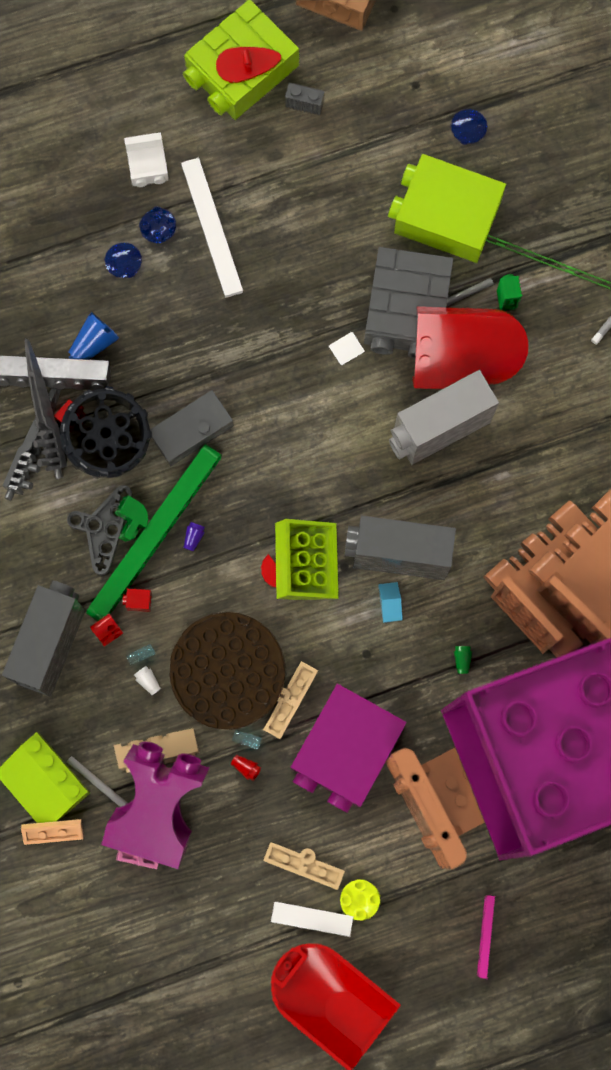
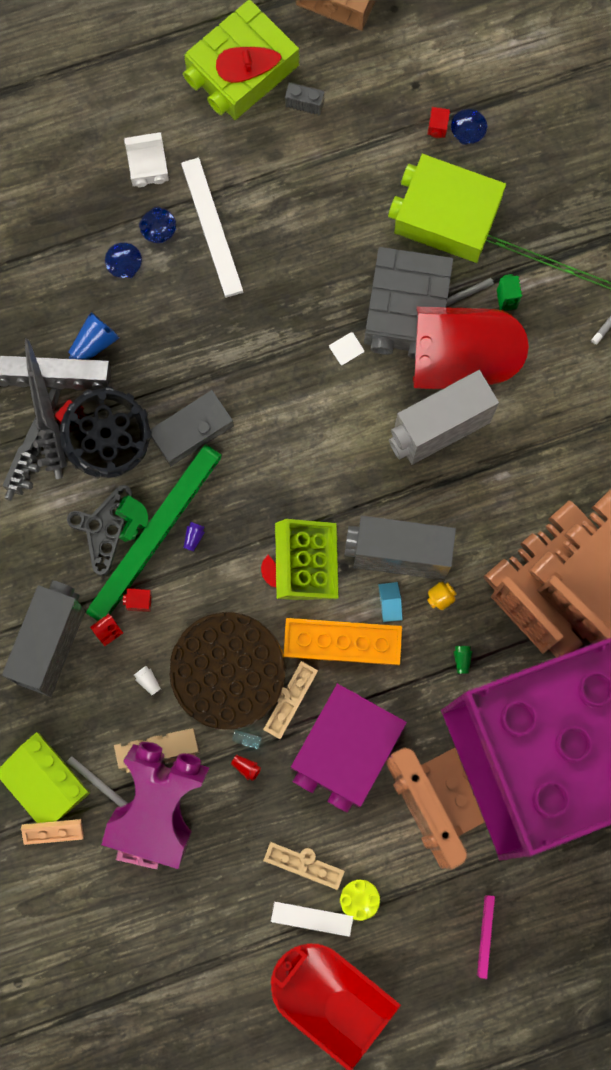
(140, 654): clear light blue piece -> none
(342, 641): none -> light orange plate
(438, 122): none -> red brick
(441, 595): none -> yellow head

